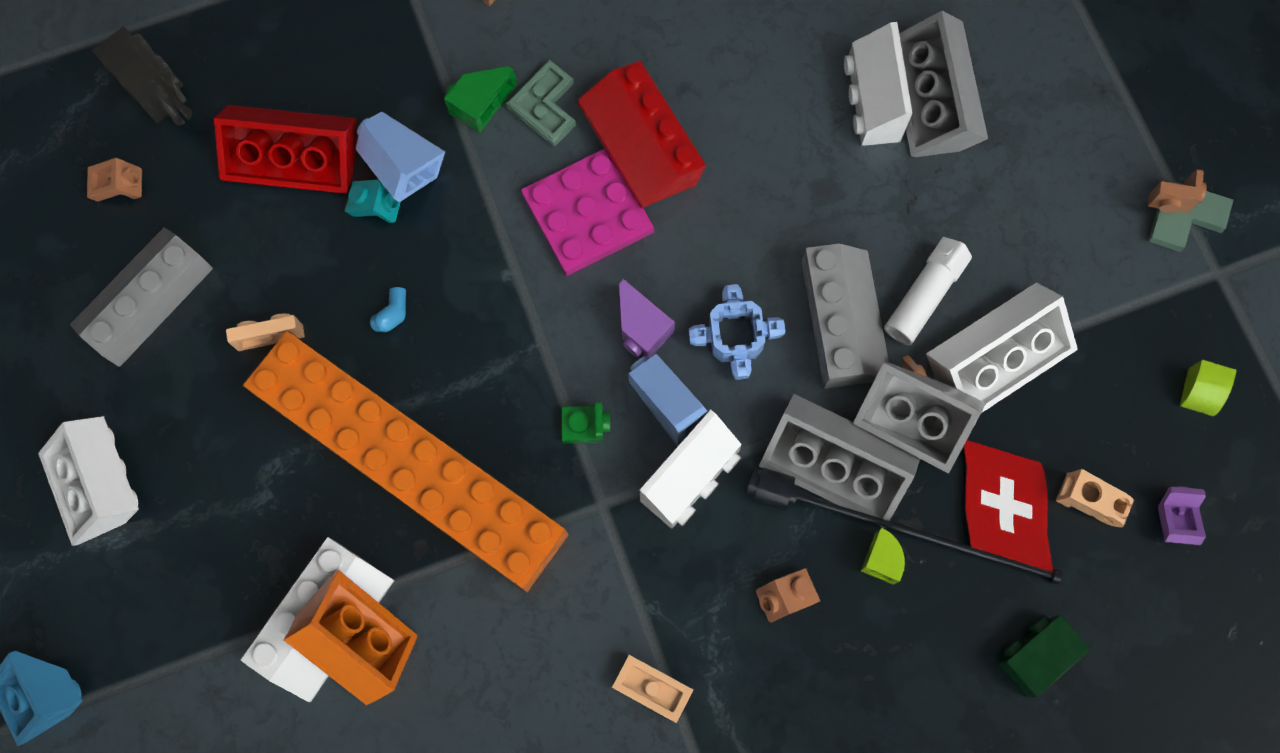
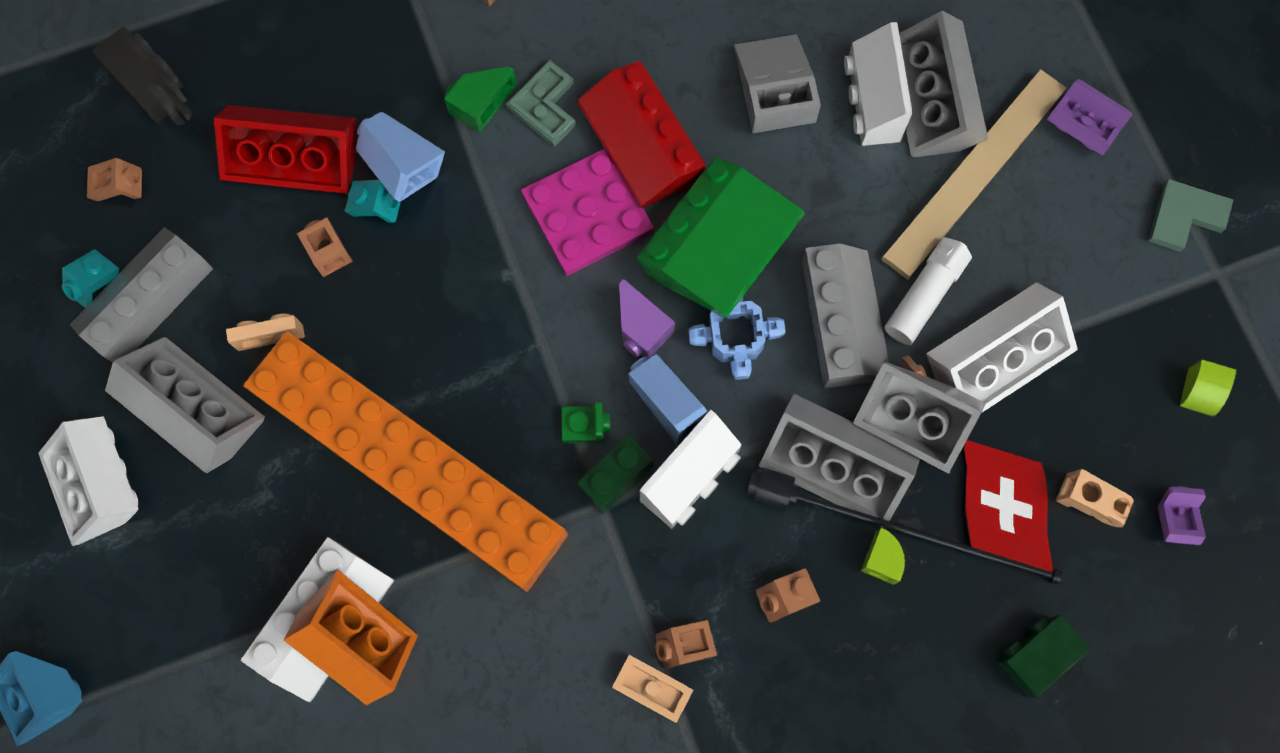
(86, 276): none -> teal bracket
(183, 403): none -> light grey slope
(330, 257): none -> nougat brick
(392, 314): dark azure arm -> none
(615, 474): none -> dark green brick
(685, 644): none -> nougat bracket
(719, 237): none -> green slope
(777, 83): none -> light grey slope
(973, 175): none -> tan tile
(1089, 116): none -> medium lavender bracket
(1178, 197): nougat bracket -> none

